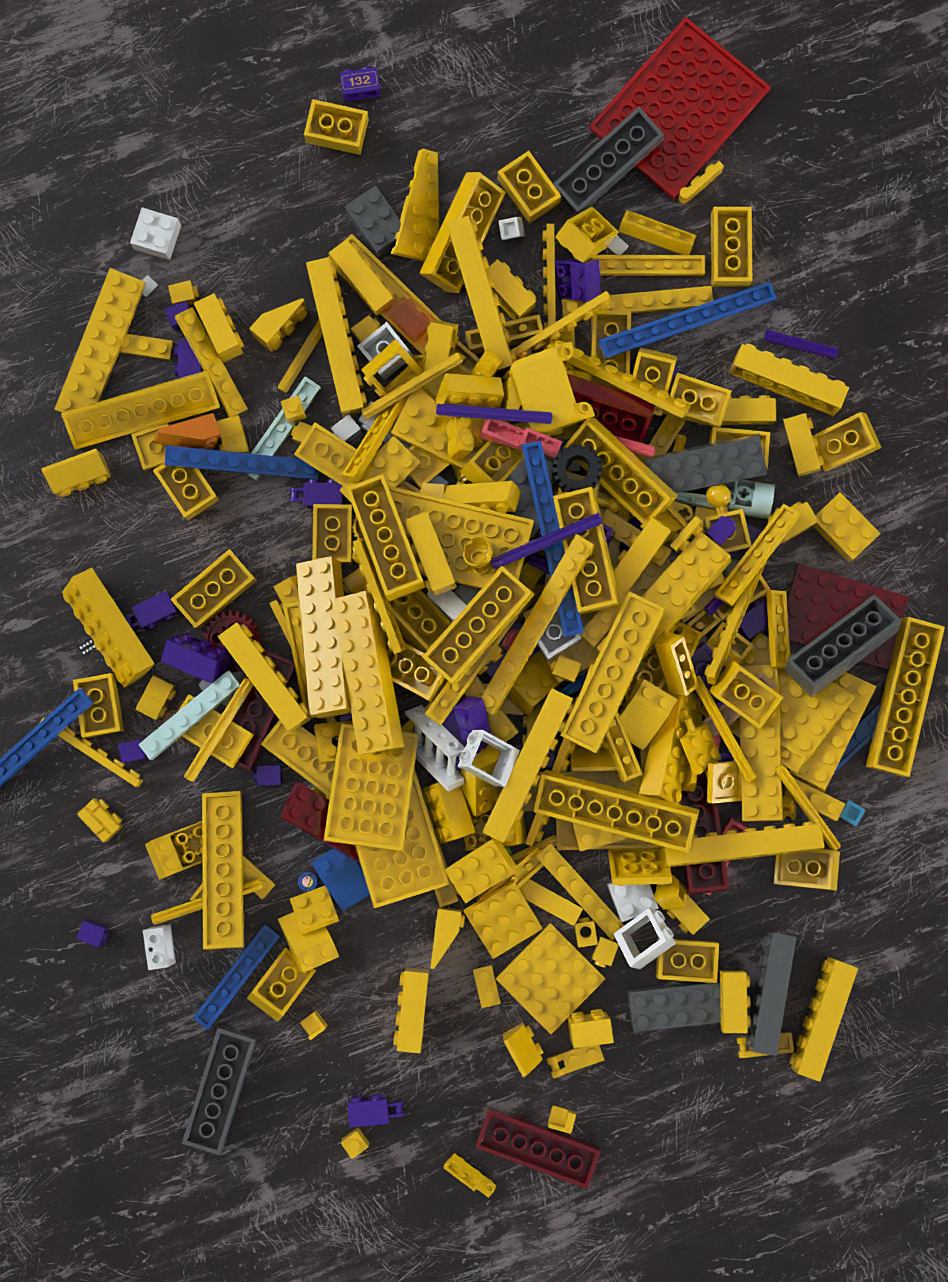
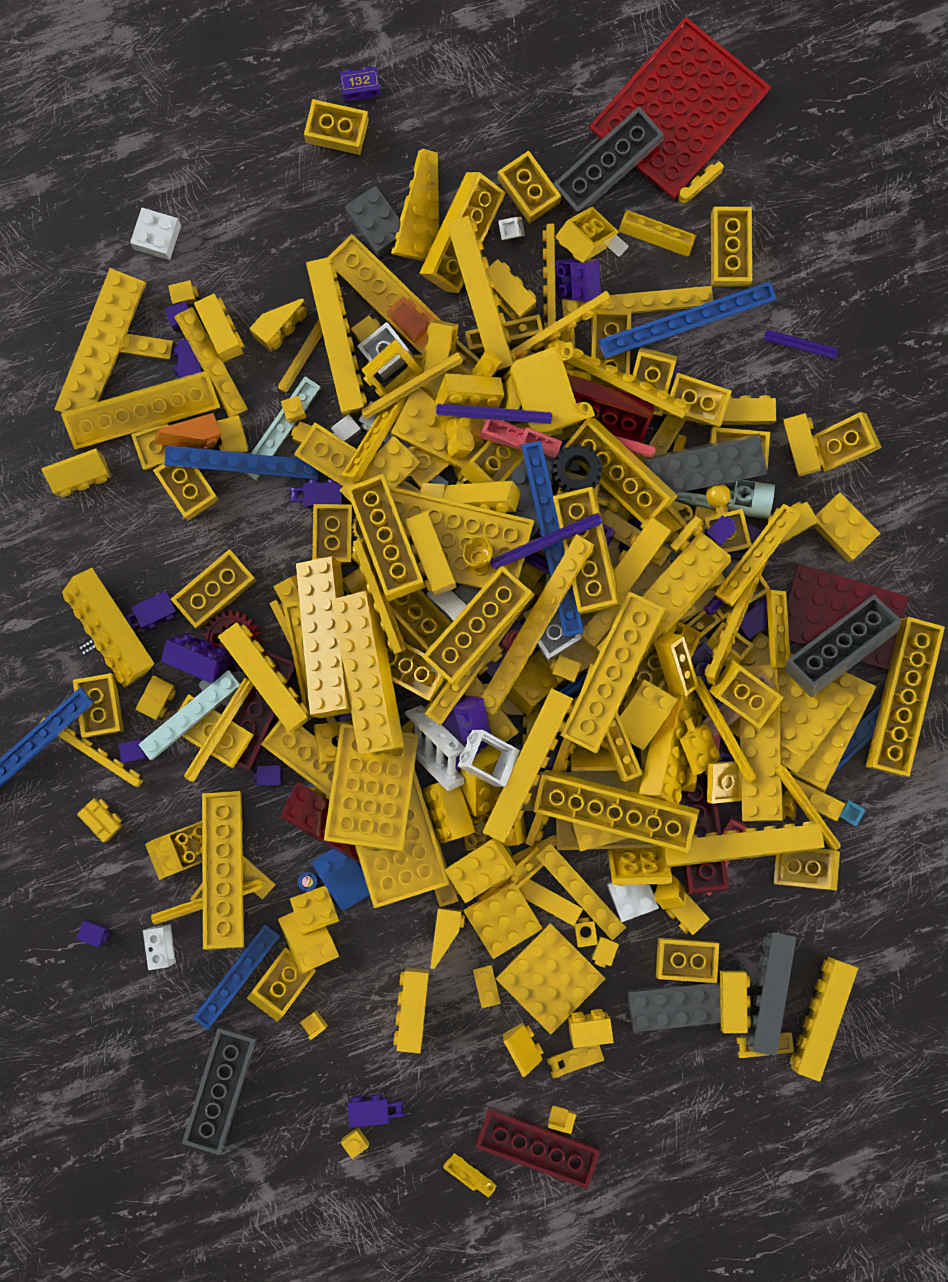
(150, 286): white sticker -> none
(361, 277): yellow brick -> none
(628, 946): white window -> none
(651, 265): yellow plate -> none
(788, 379): yellow brick -> none

